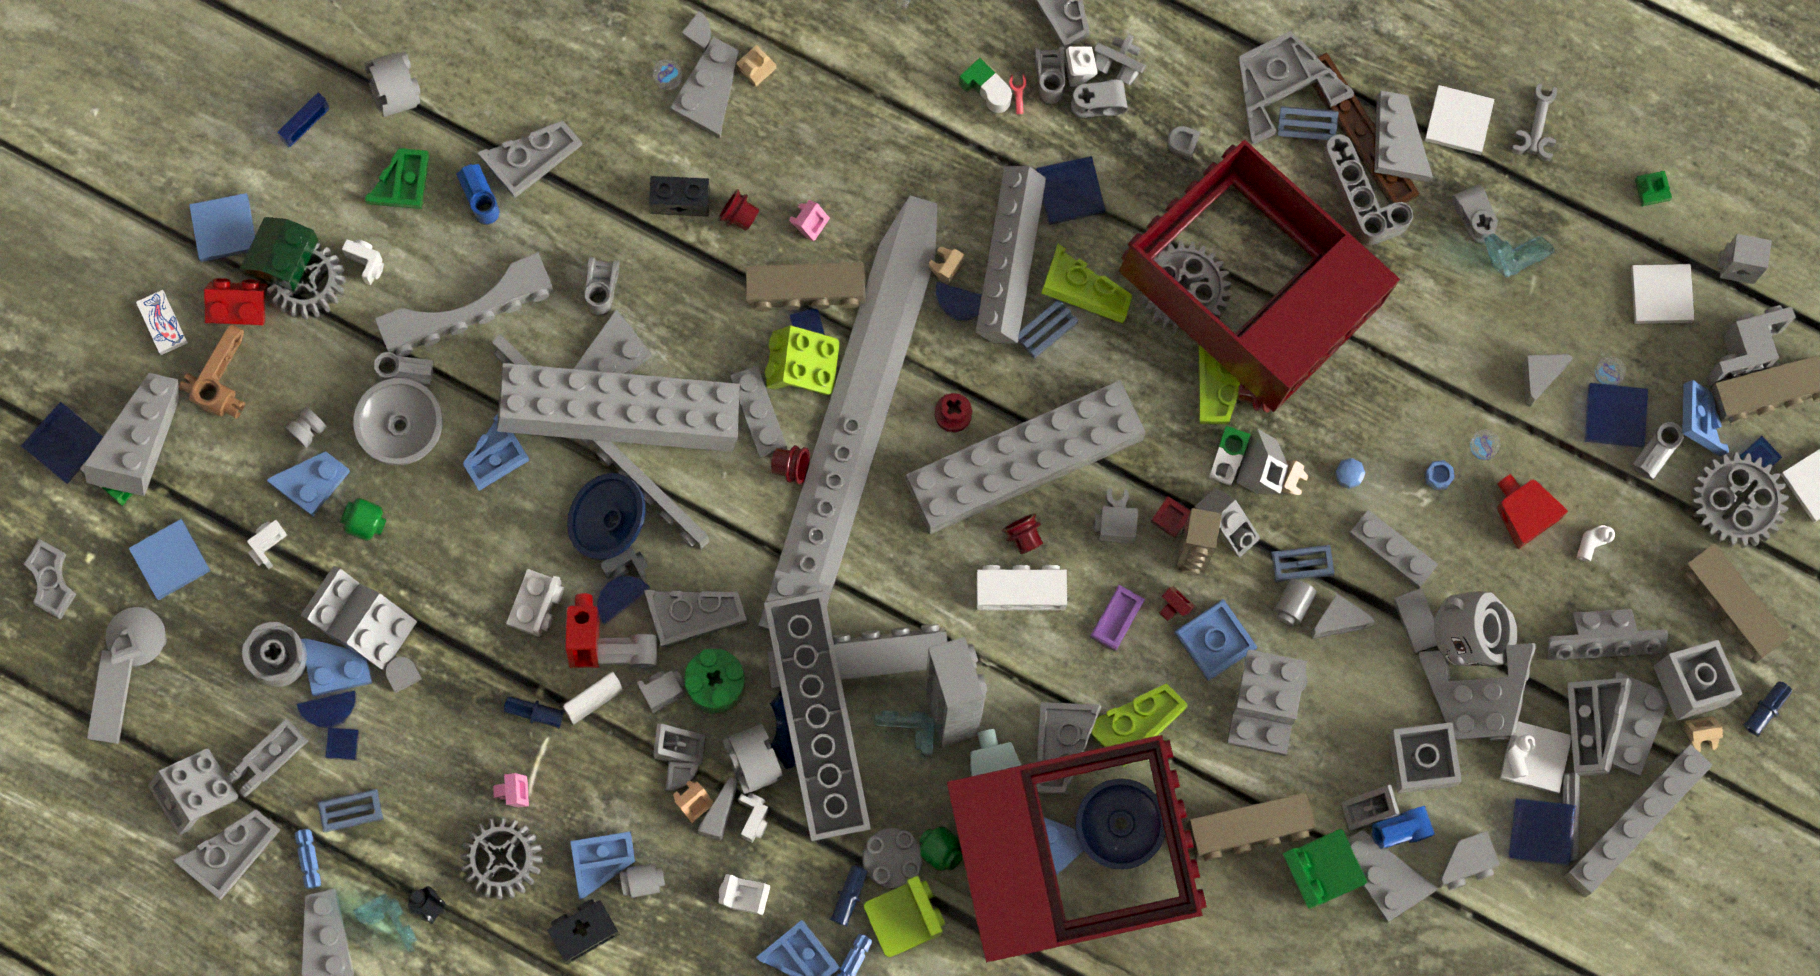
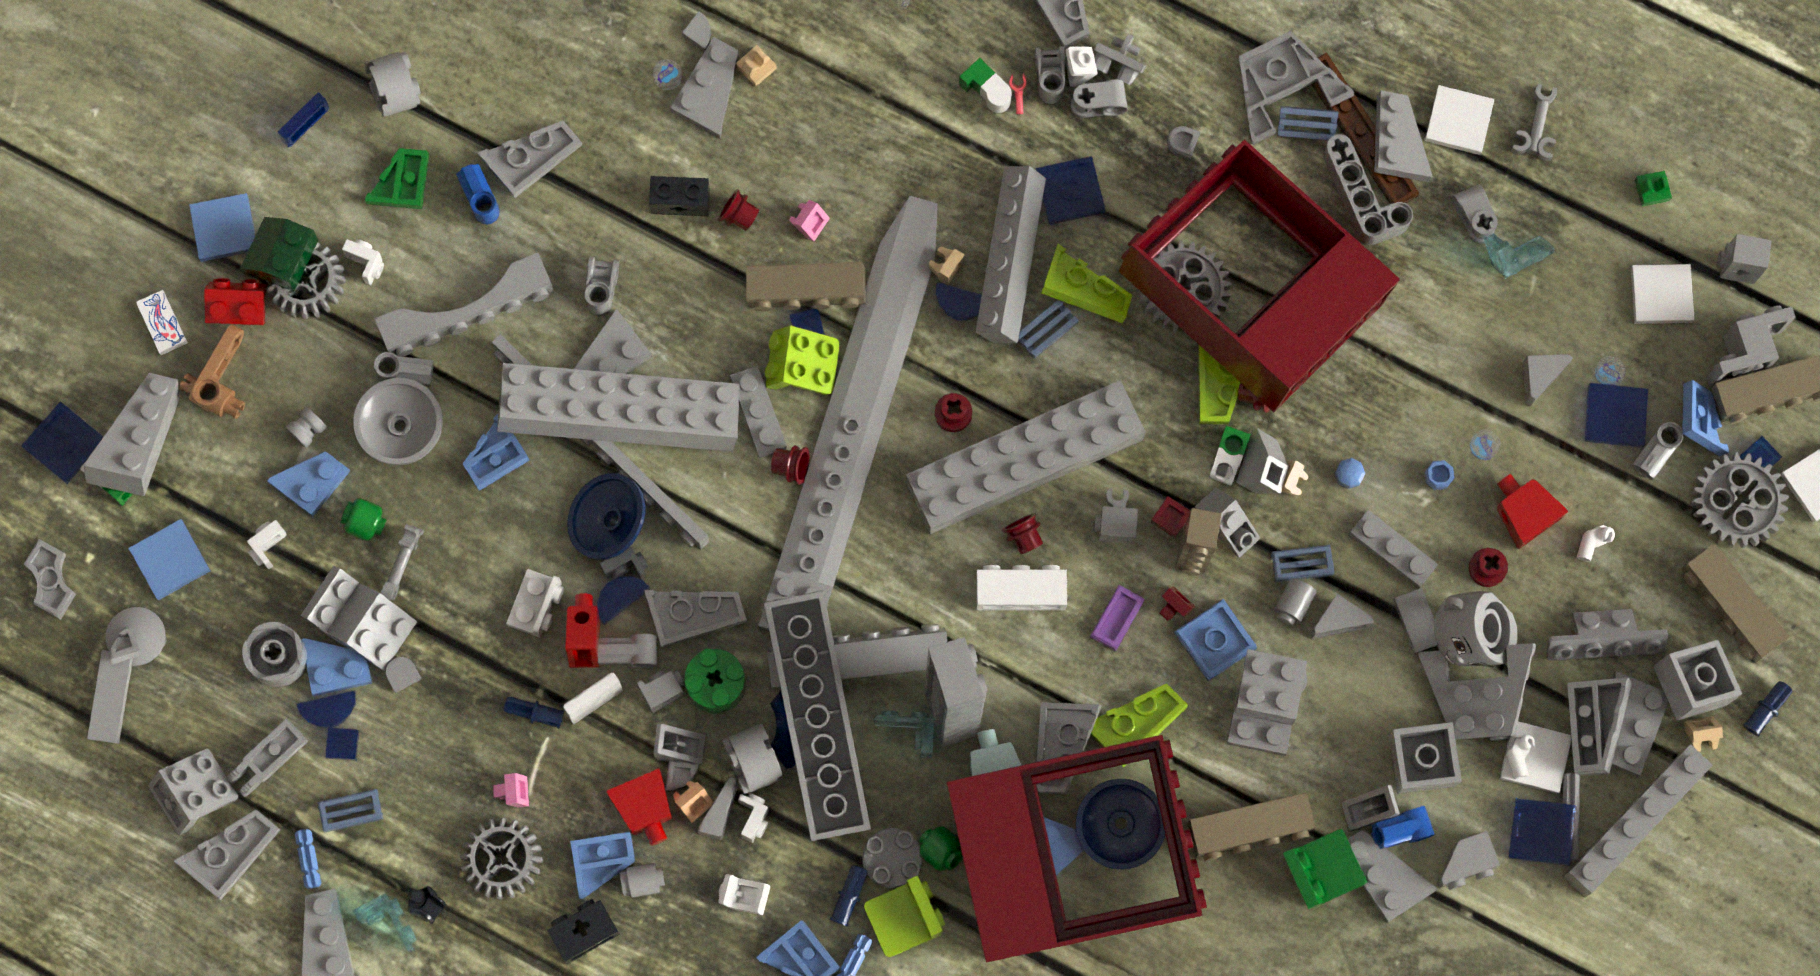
(407, 544): none -> light grey bar
(643, 805): none -> red torso
(1486, 577): none -> dark red piece

